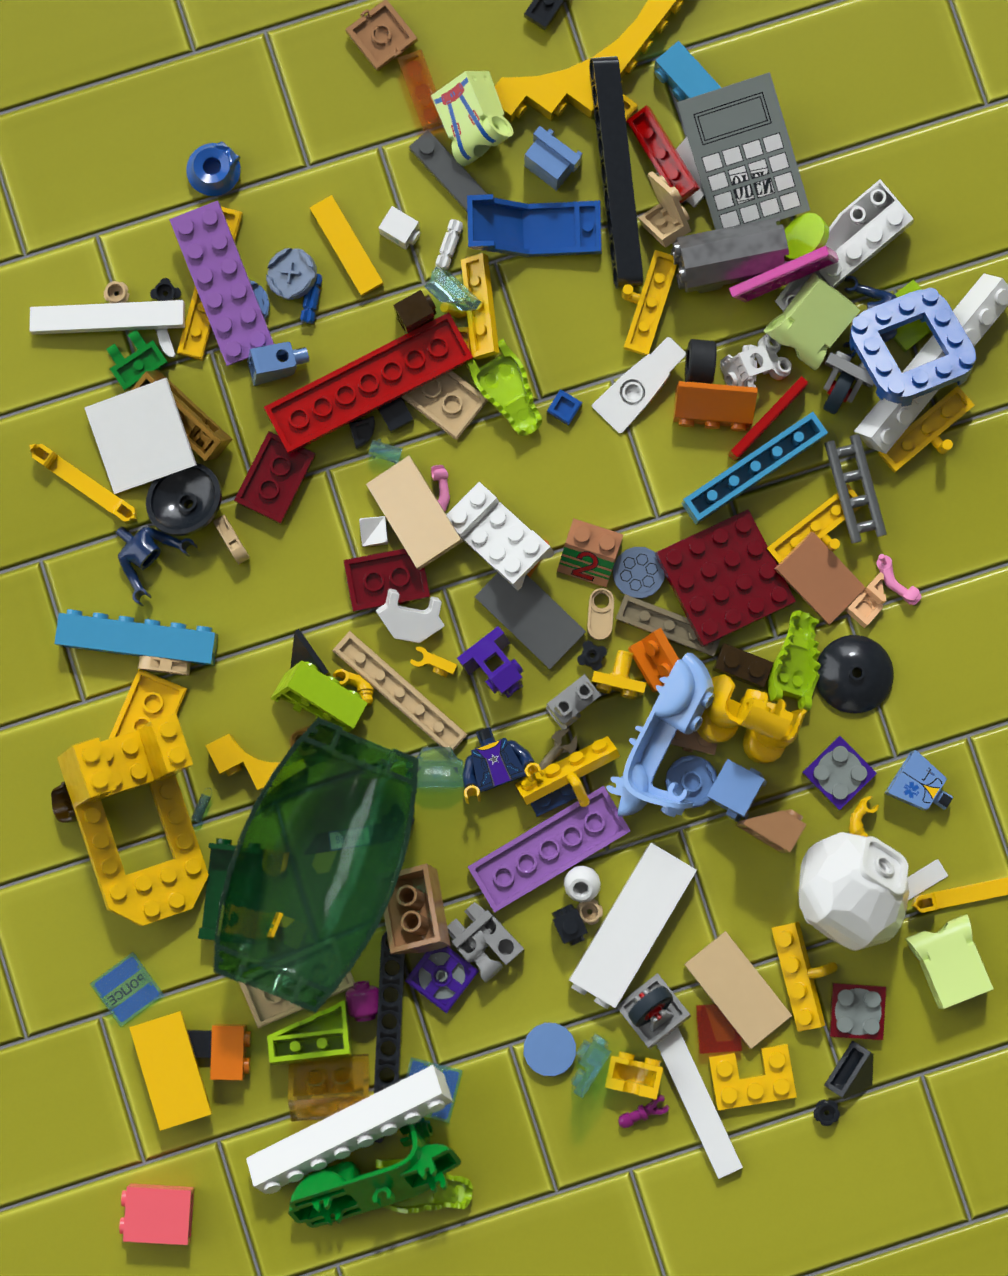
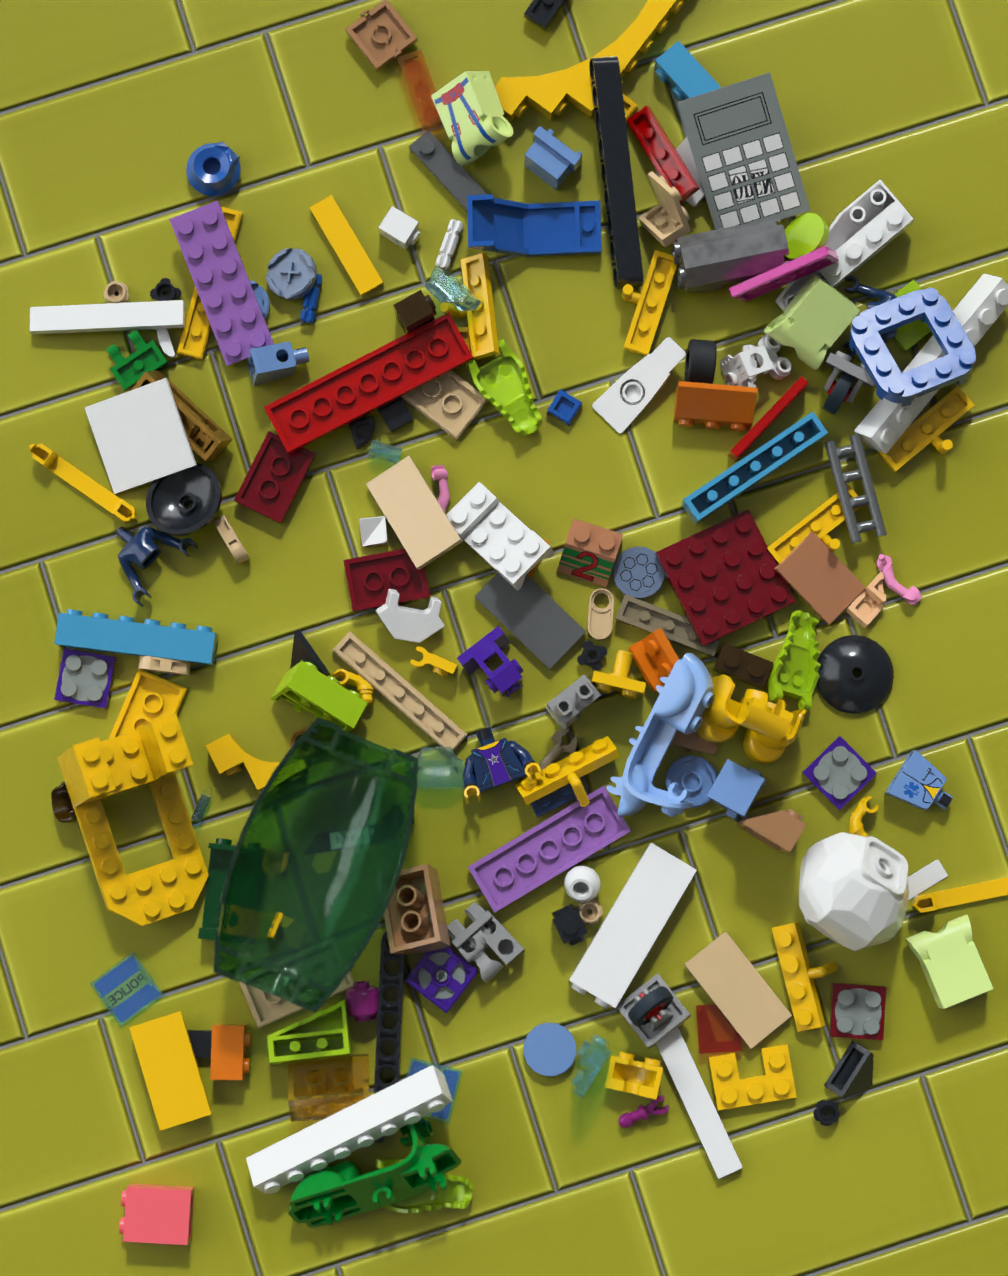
(85, 678): none -> light grey piece

